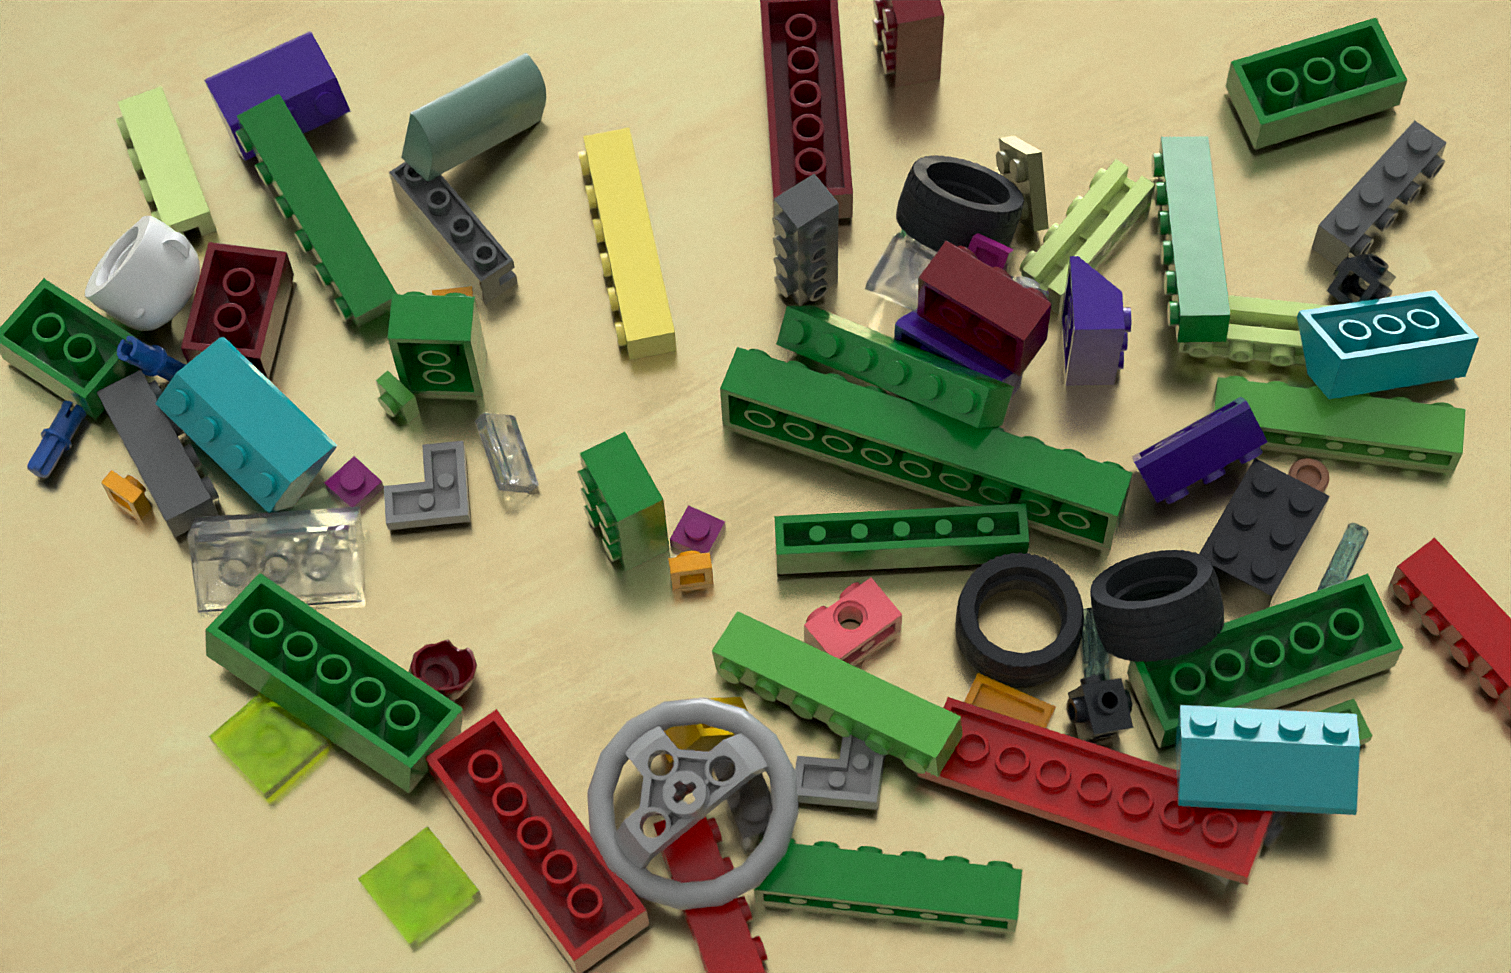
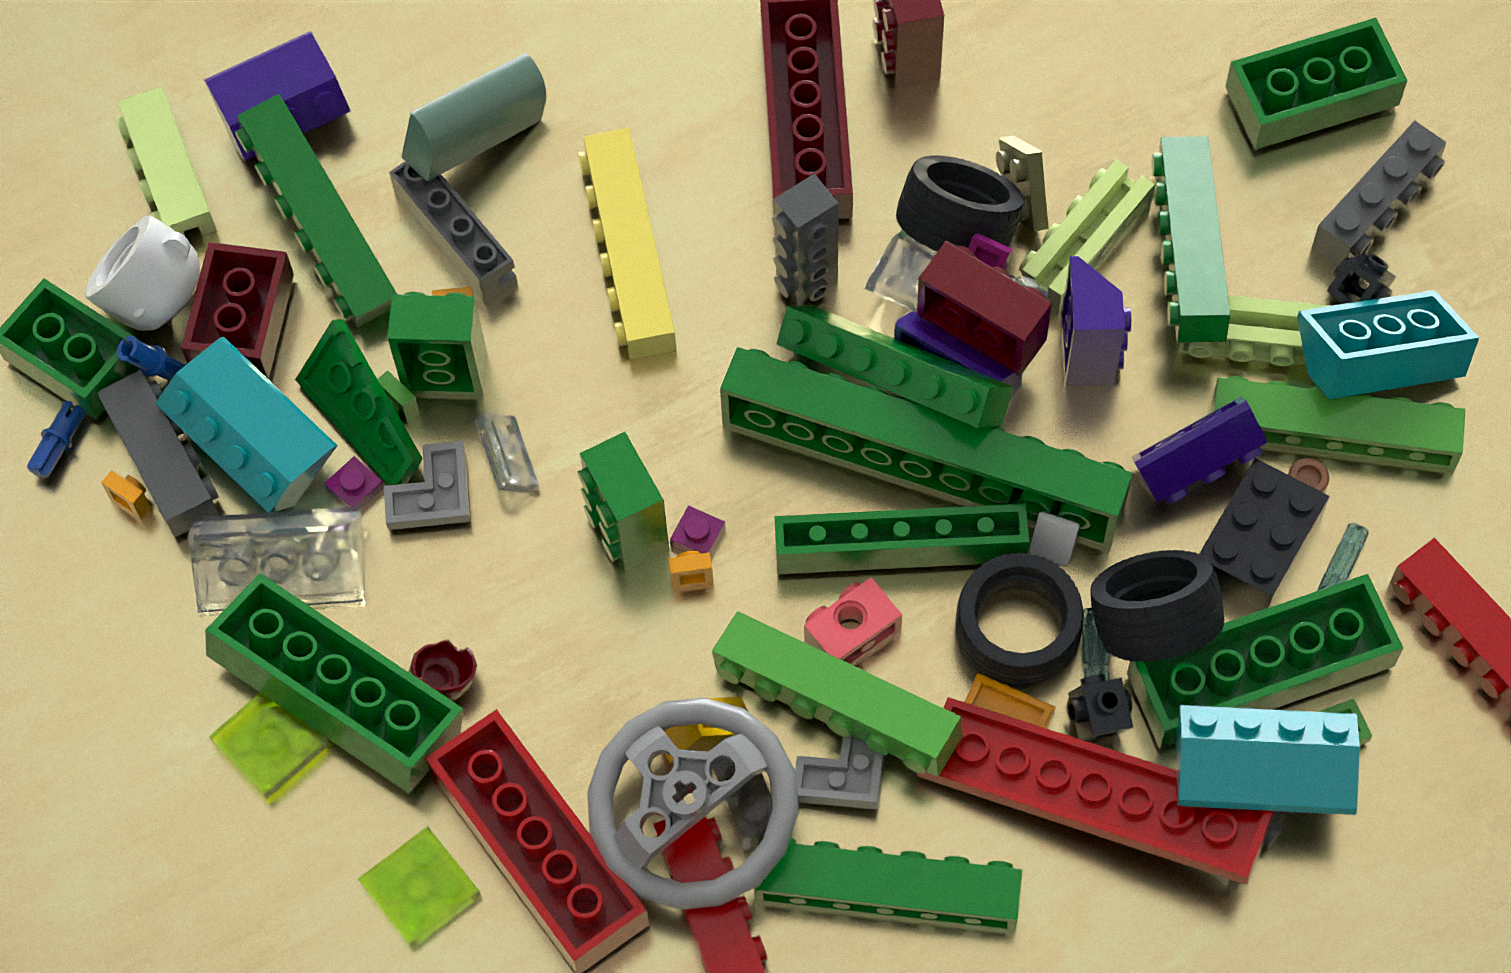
(355, 402): none -> green wing
(1054, 538): none -> white slope

